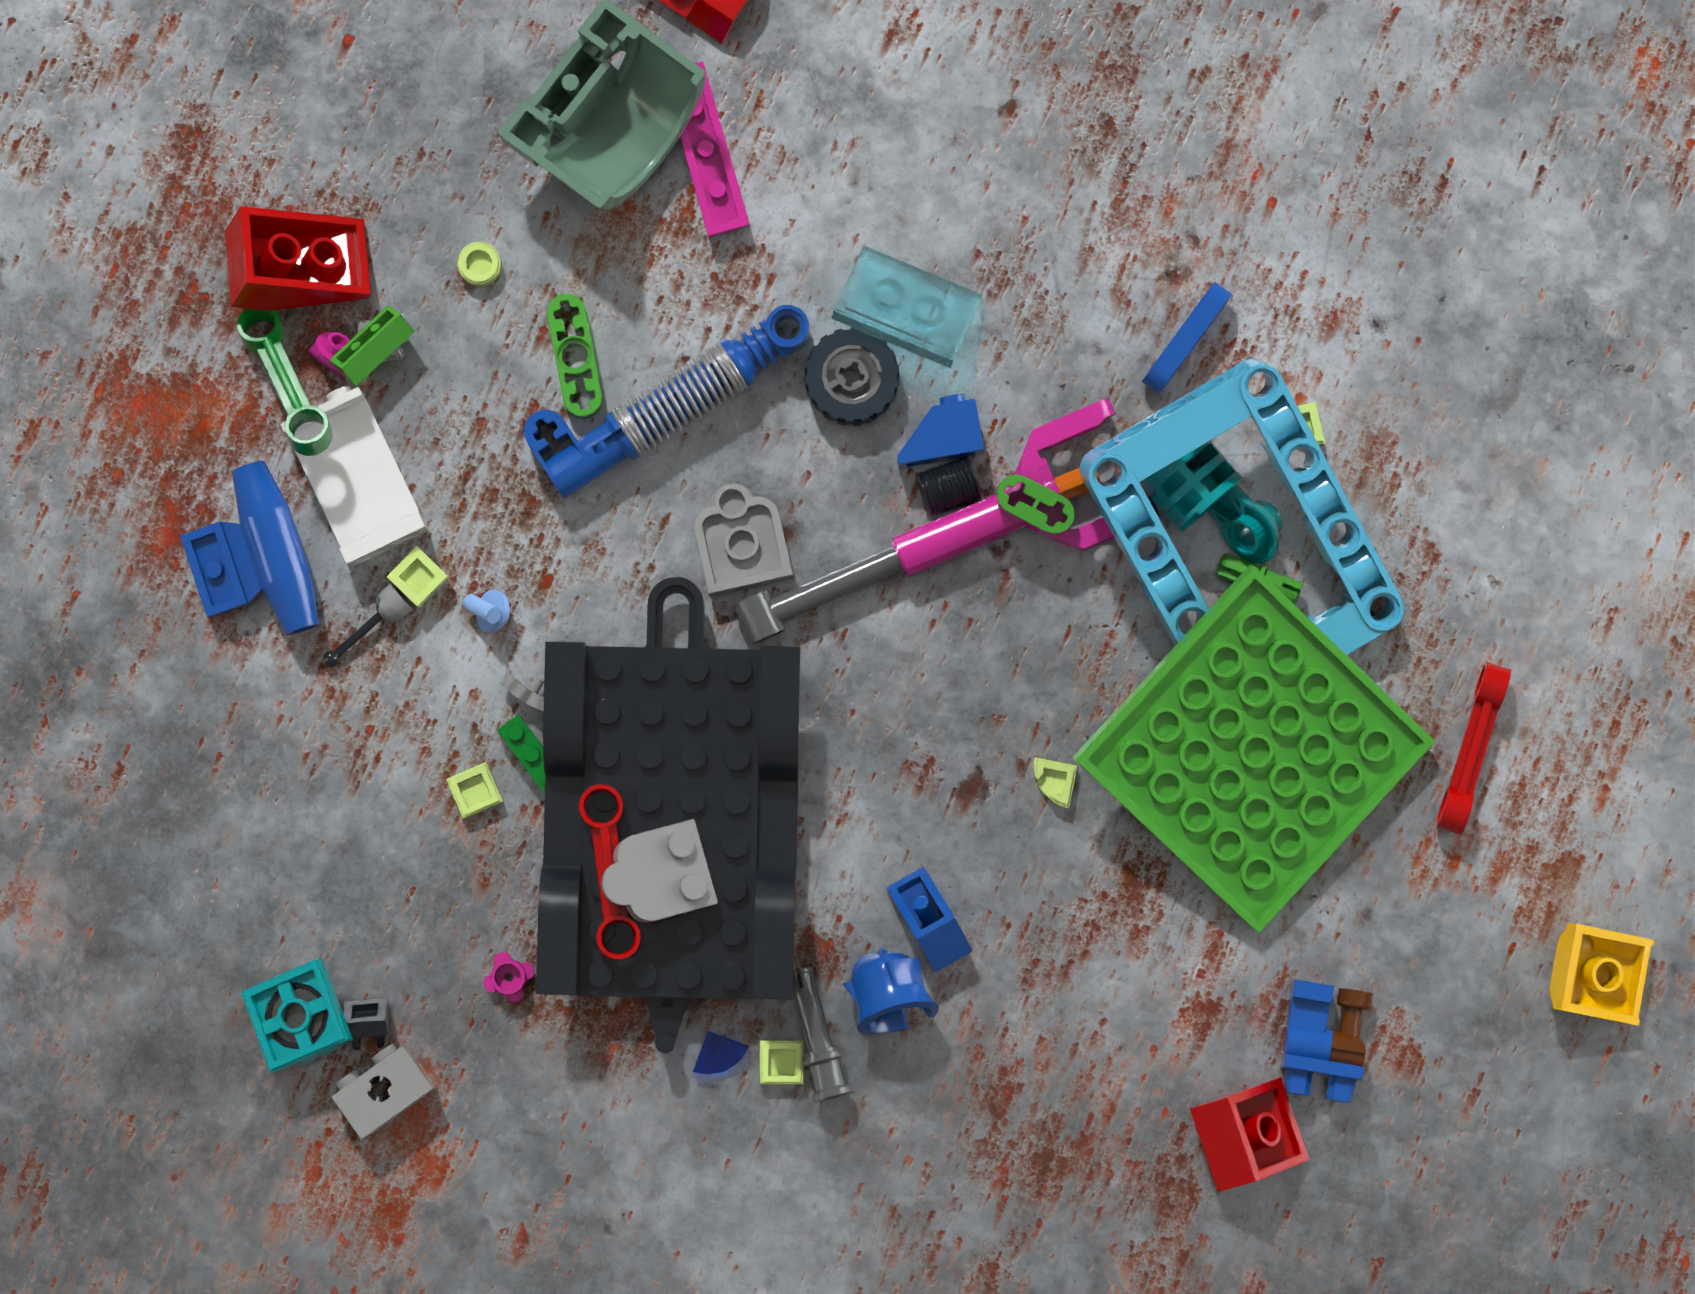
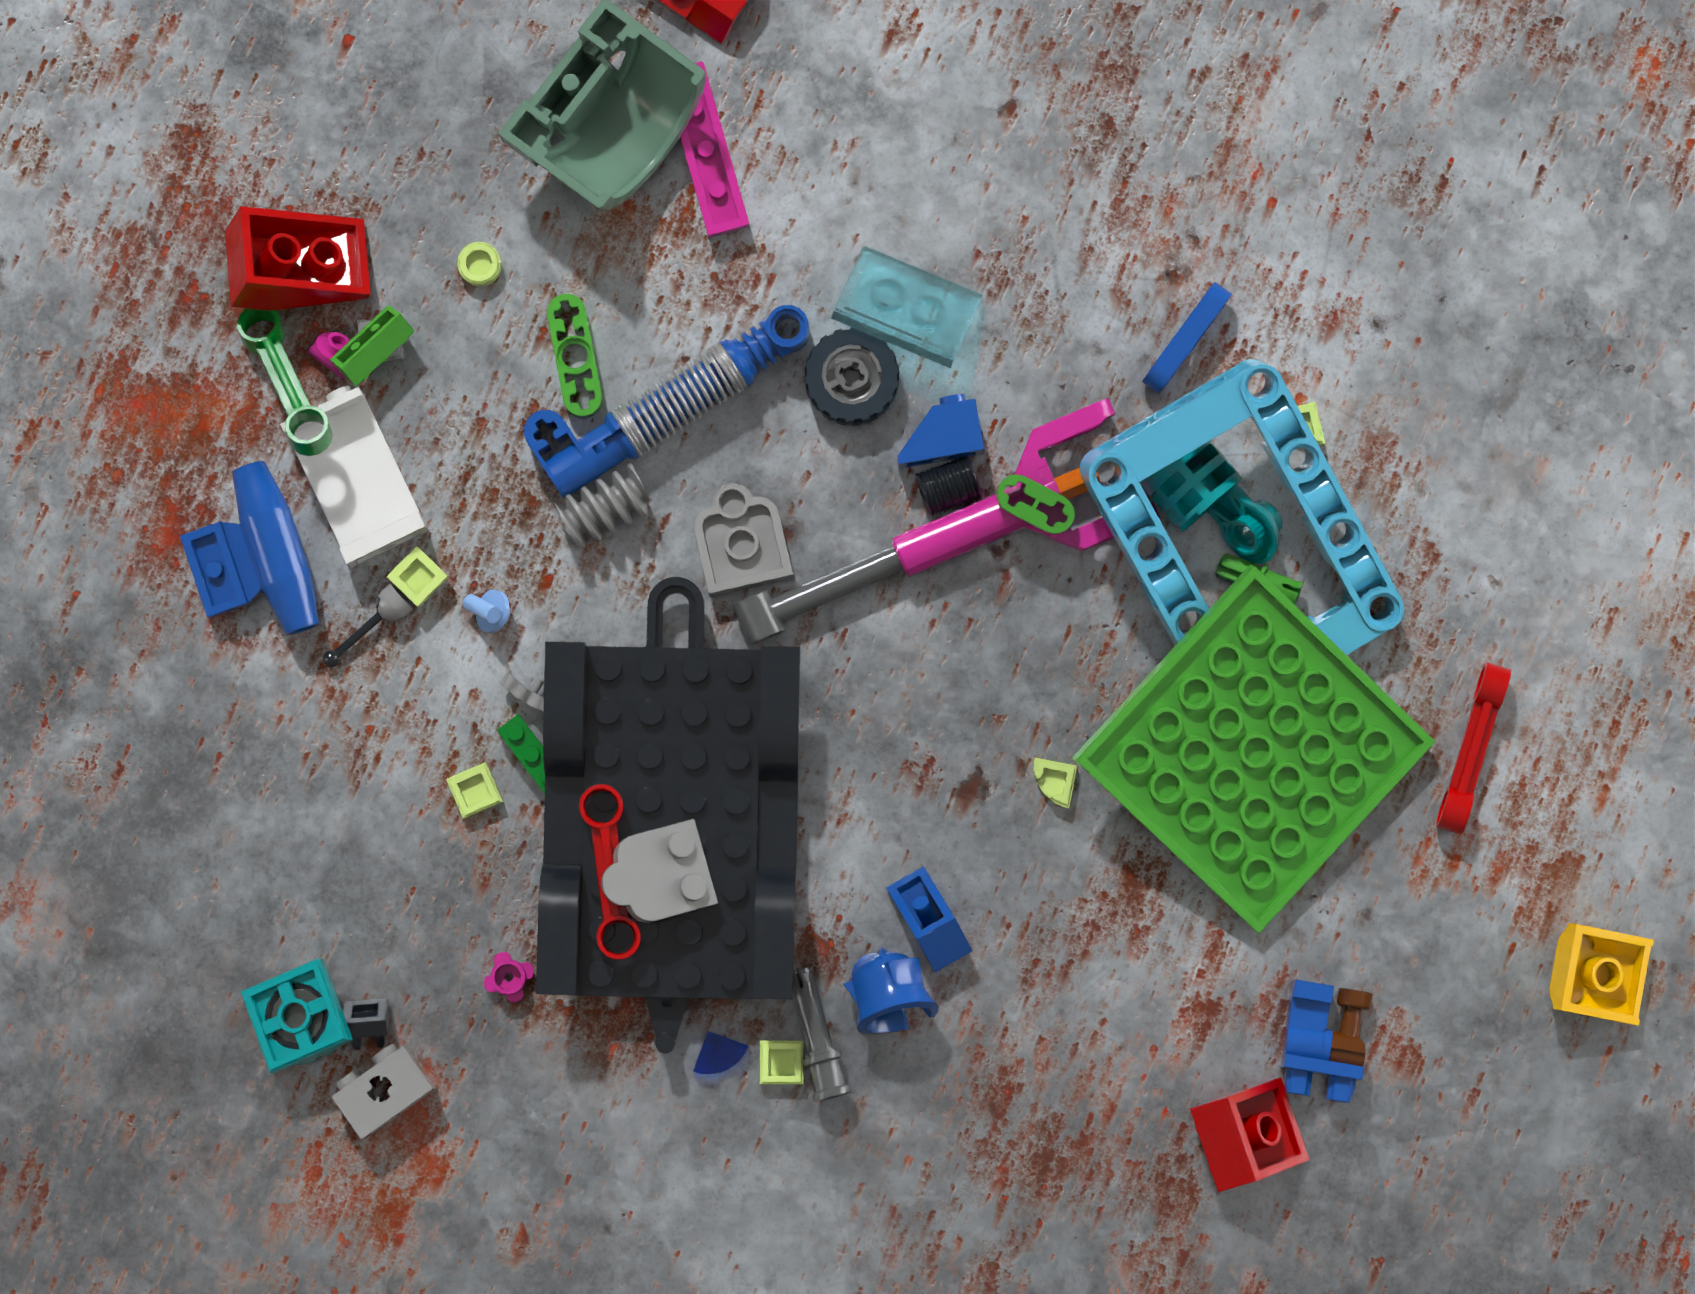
(604, 506): none -> light grey piece

